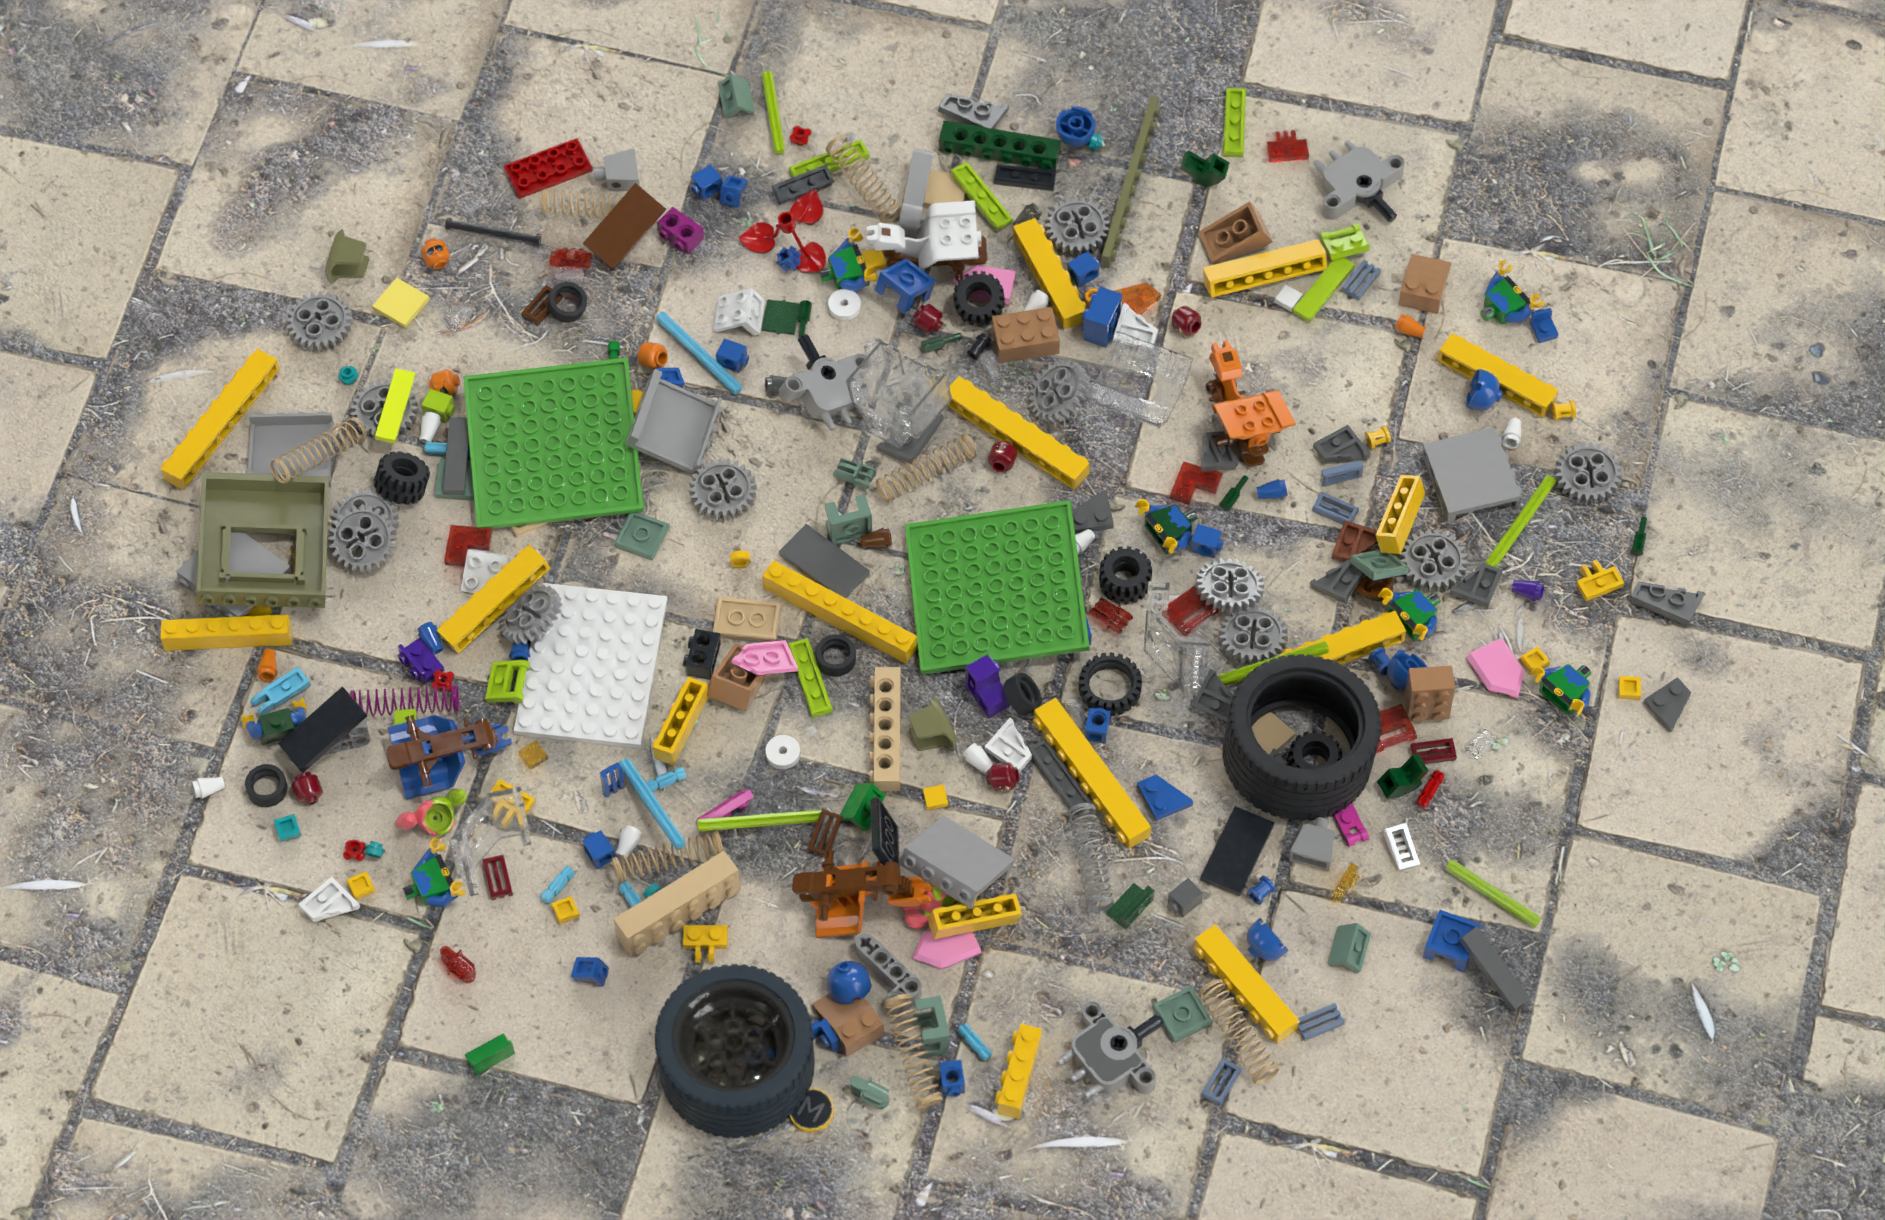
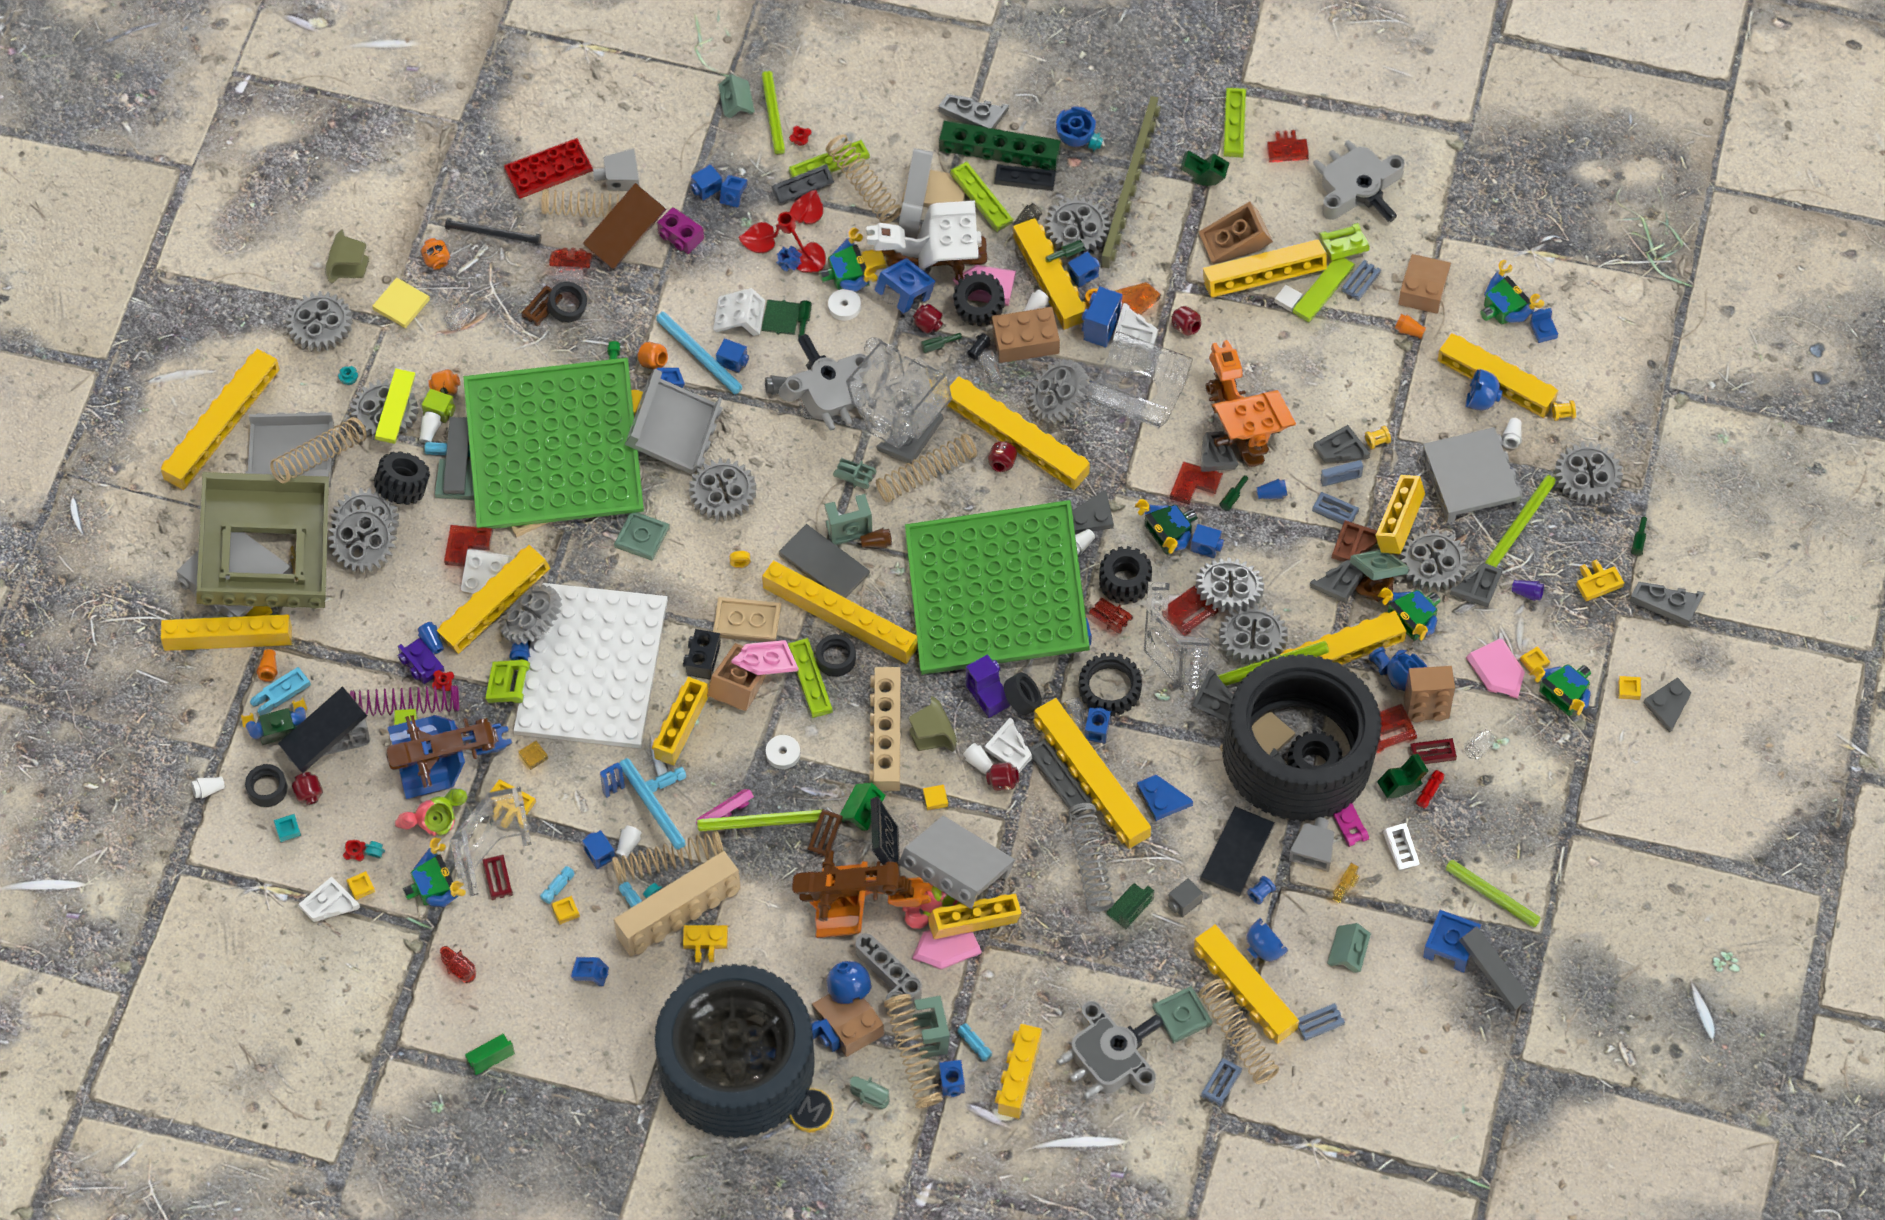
(1067, 250): none -> dark green axle

